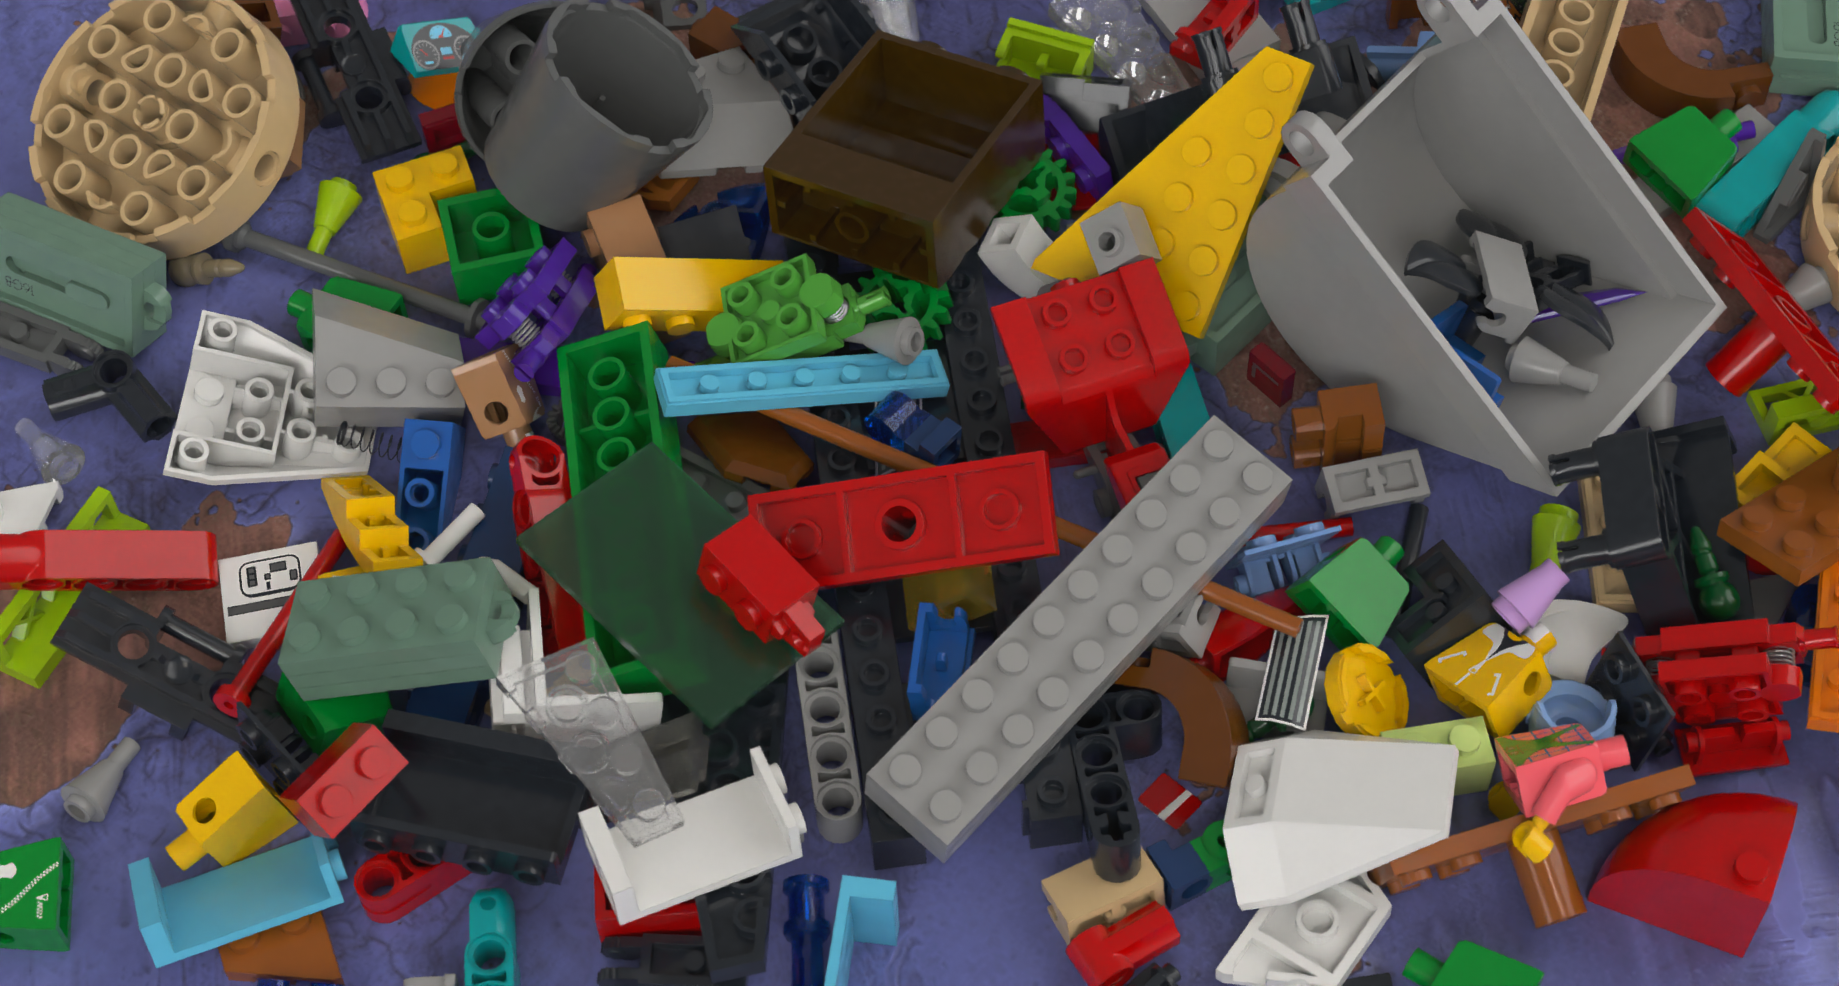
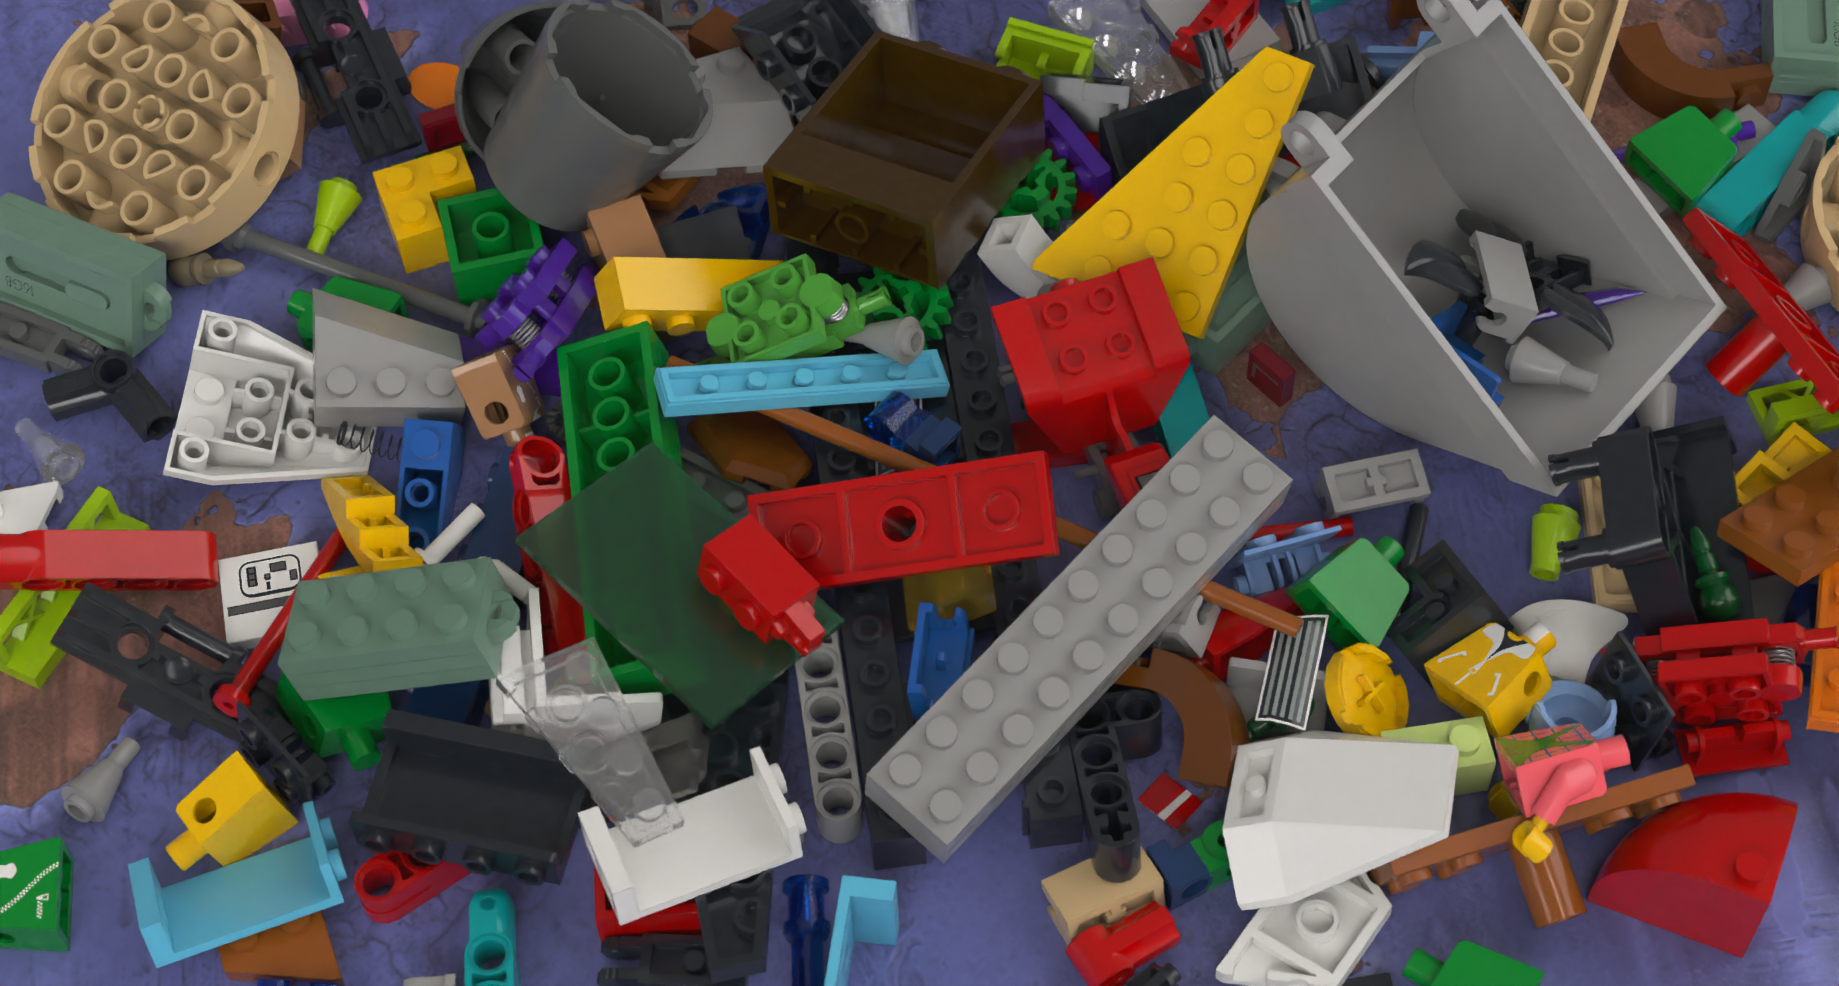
(343, 780): red brick -> none
(431, 46): slope -> none
(1119, 237): light grey brick -> none
(1339, 429): dark orange hips -> none
(1530, 595): lavender cone -> none

